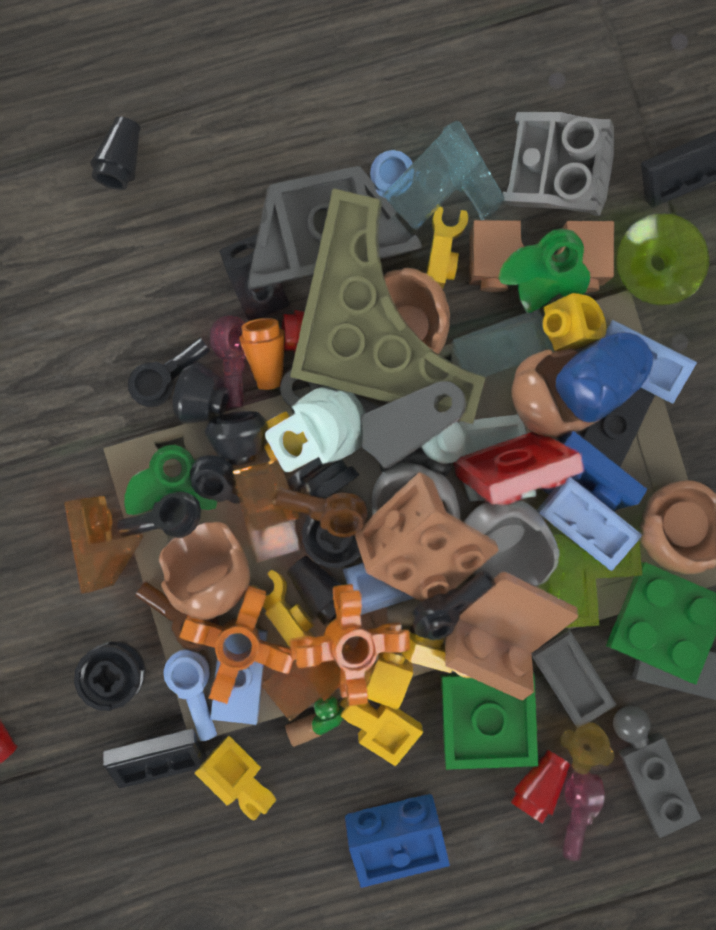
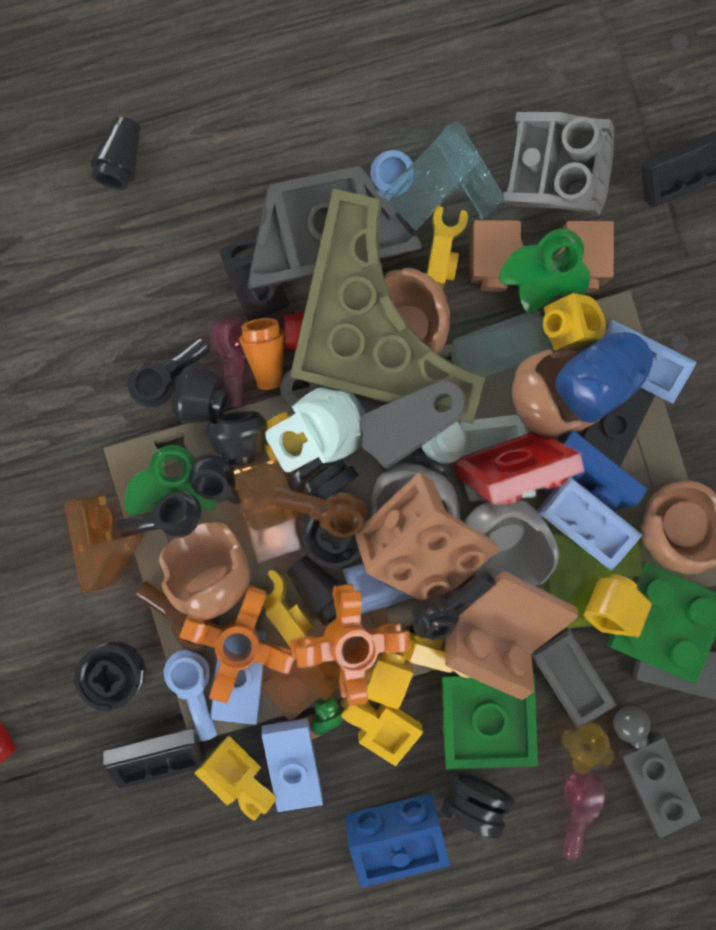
(292, 765): none -> light blue plate
(478, 805): none -> black wheel
(541, 787): red cone -> none
(617, 606): none -> yellow plate
(677, 244): clear neon green dish -> none

